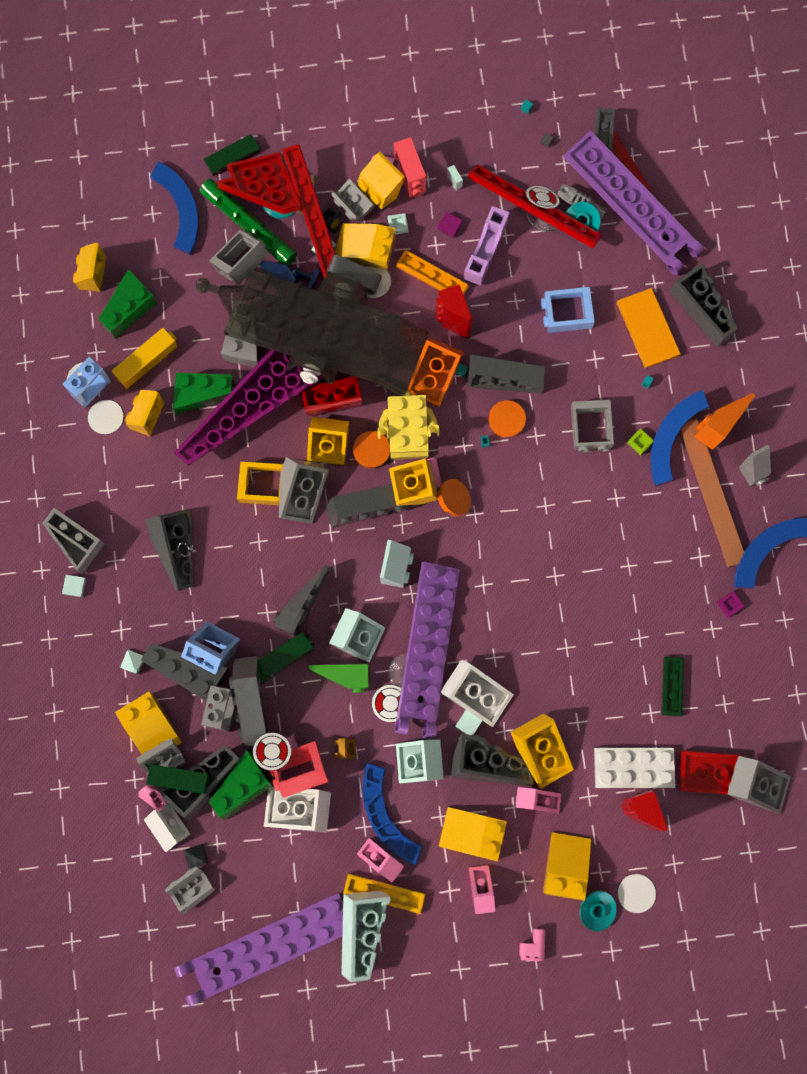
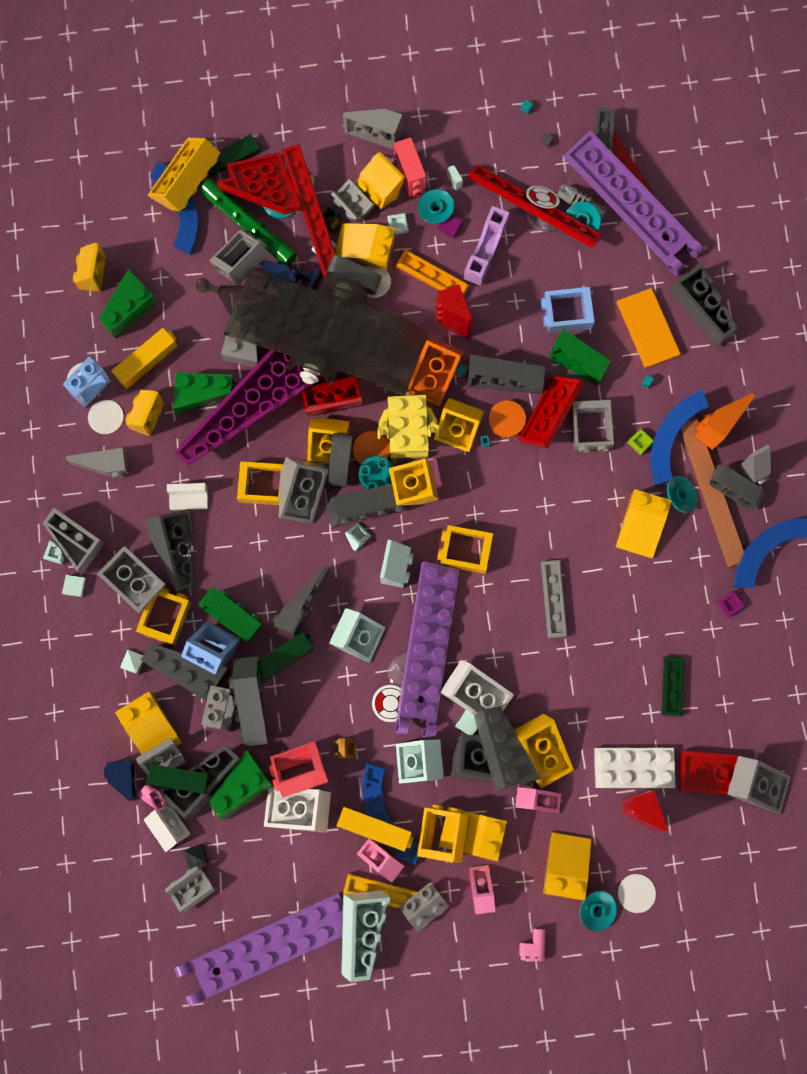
(54, 553): none -> light aqua tile
(106, 462): none -> light grey slope
(122, 778): none -> dark blue slope
(131, 579): none -> light grey slope
(173, 637): none -> yellow window
(184, 173): none -> yellow slope
(188, 496): none -> white panel
(231, 614): none -> green wedge
(272, 751): sticker -> none
(340, 459): none -> dark grey beam
(350, 676): bright green slope -> none
(357, 536): none -> light aqua slope
(375, 472): none -> teal dish
(375, 829): none -> yellow brick
(376, 125): none -> light grey slope
(424, 907): none -> light grey bracket
(427, 833): none -> yellow window
(435, 199): none -> teal dish
(442, 555): none -> yellow window
(454, 497): orange tile -> none
(459, 424): none -> yellow slope
(503, 750): none -> dark grey wedge
(550, 411): none -> red plate
(553, 599): none -> light grey tile
(579, 357): none -> green wedge
(643, 523): none -> yellow slope
(682, 494): none -> teal dish
(736, 487): none -> dark grey beam

